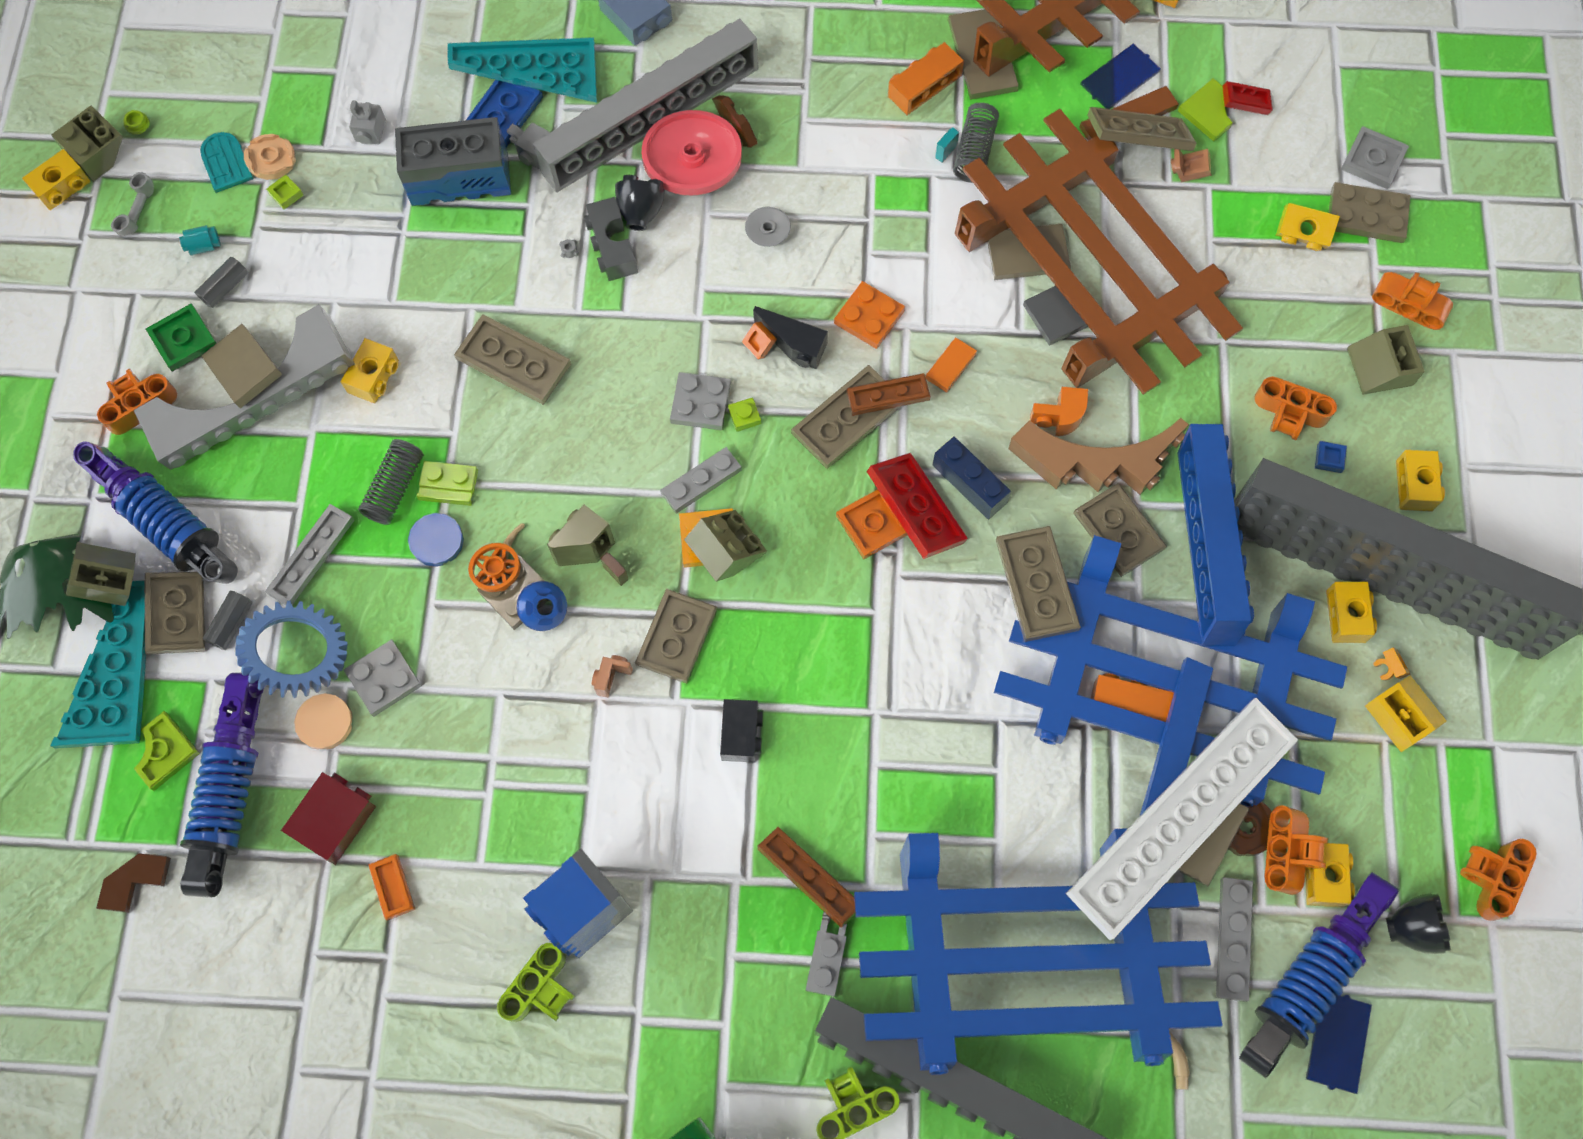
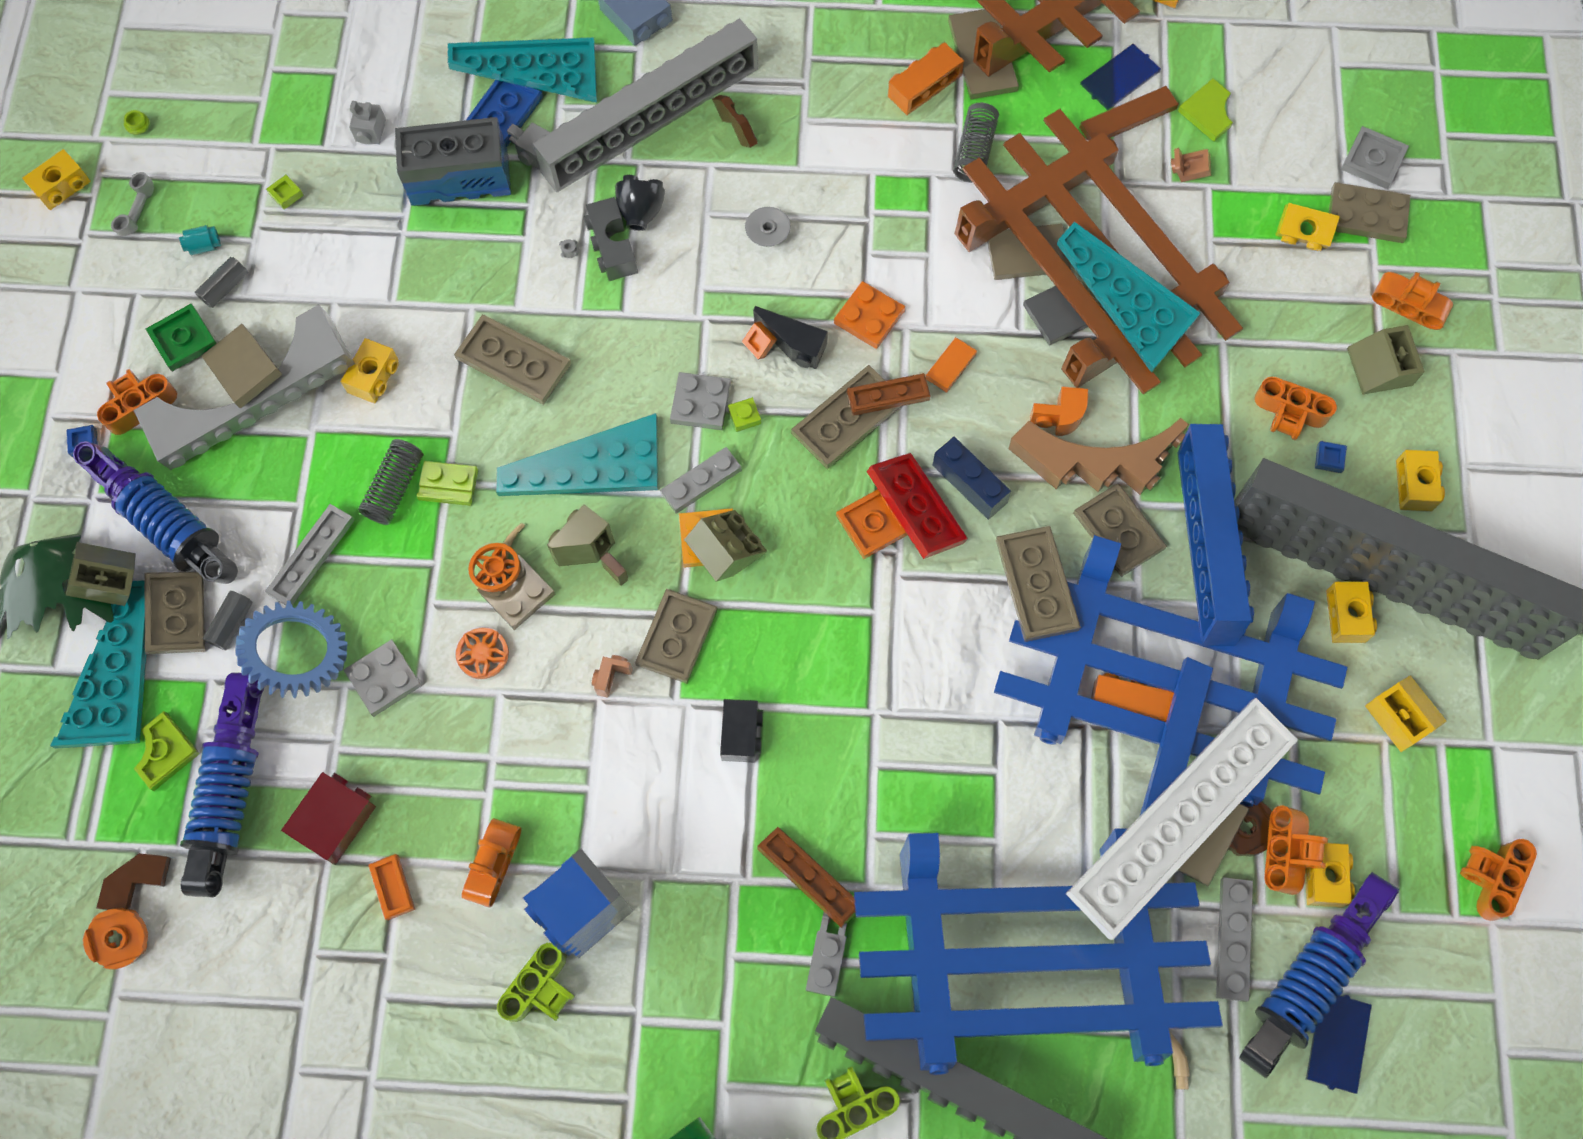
(80, 434): none -> blue tile
(90, 142): olive slope -> none
(108, 954): none -> orange plate
(224, 161): teal window -> none
(269, 156): light nougat tile -> none
(323, 721): light nougat tile -> none
(435, 539): tile -> none
(482, 653): none -> orange wheel
(491, 862): none -> orange piece
(528, 601): blue piece -> none
(604, 462): none -> teal wing
(692, 152): coral dish -> none
(947, 144): teal tile -> none
(1139, 305): none -> teal wing
(1141, 128): dark tan tile -> none
(1247, 98): red plate -> none
(1395, 665): light orange tile -> none
(1419, 925): black piece -> none

